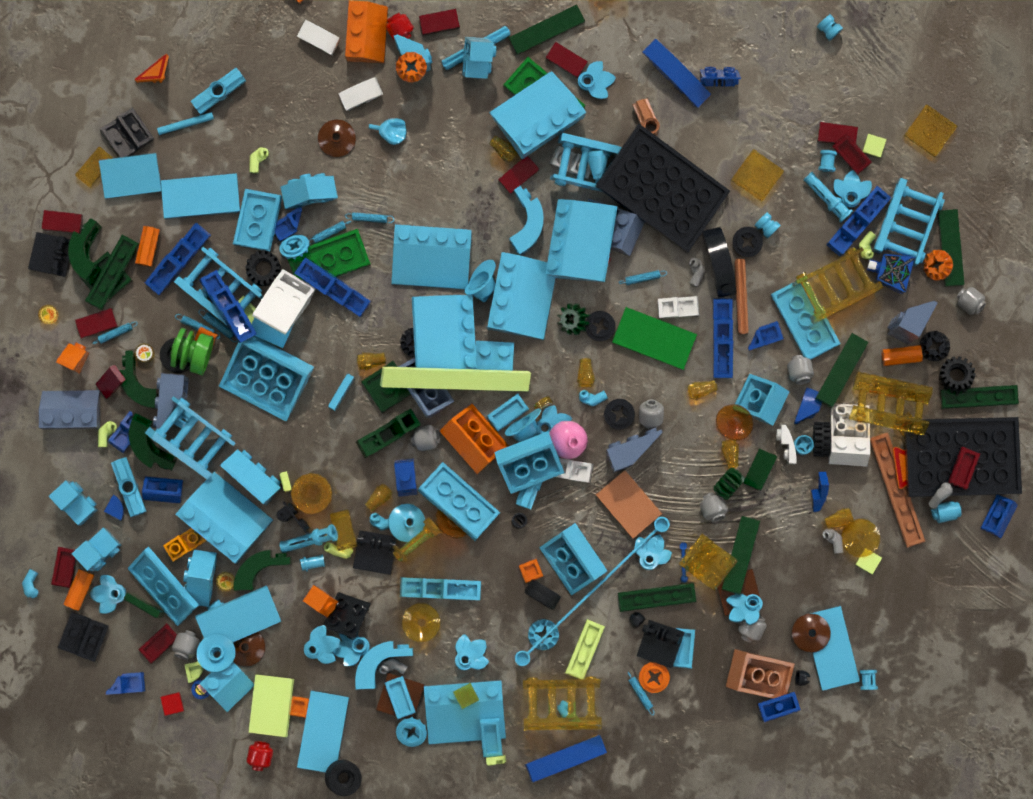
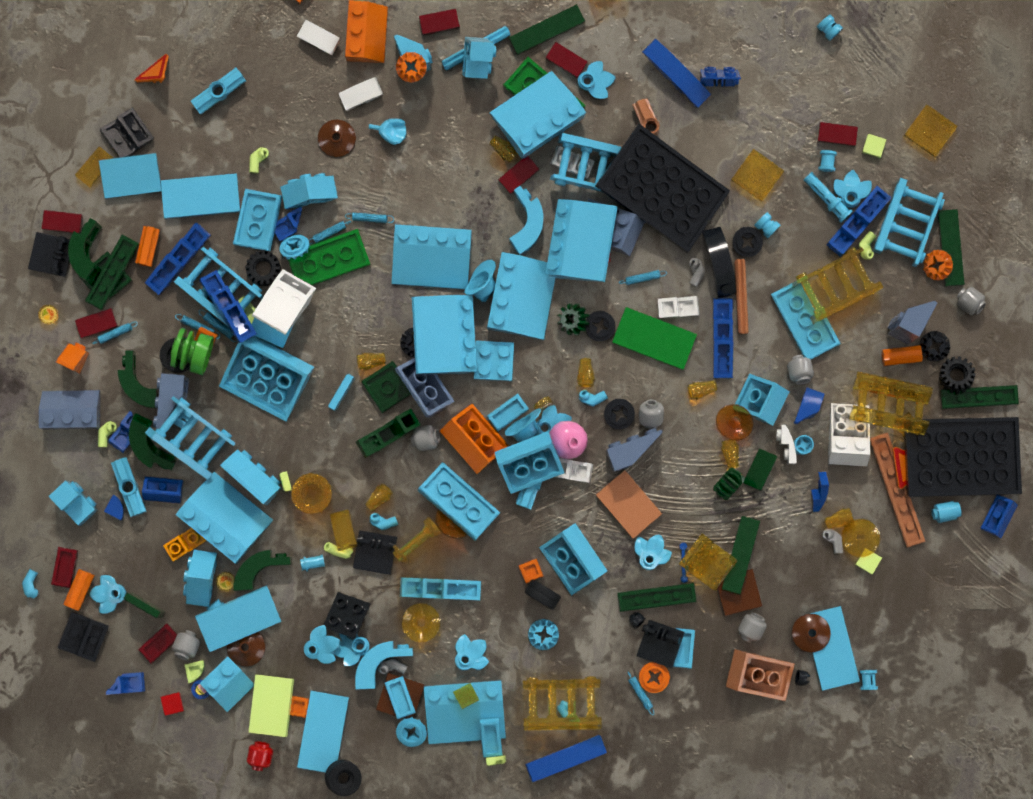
(95, 551): medium azure brick -> none
(110, 381): dark red tile -> none
(144, 353): tile -> none
(163, 586): medium azure tile -> none
(185, 123): medium azure bar -> none
(212, 644): medium azure dish -> none
(288, 512): black hinge -> none
(317, 536): medium azure pin -> none
(320, 601): orange brick -> none
(333, 287): blue slope -> none
(398, 525): medium azure dish -> none
(399, 25): red head -> none
(405, 477): blue torso -> none
(455, 379): yellowish green tile -> none
(521, 518): black hinge -> none
(585, 649): yellowish green tile -> none
(597, 163): medium azure cone -> none
(661, 525): medium azure piece -> none
(713, 507): light grey head -> none
(743, 610): medium azure plate -> none
(766, 335): blue slope -> none
(779, 707): blue slope -> none
(821, 439): black tyre -> none
(841, 370): dark green tile -> none
(852, 154): dark red tile -> none
(892, 271): torso -> none
(941, 494): light grey arm -> none
(964, 468): dark red tile -> none

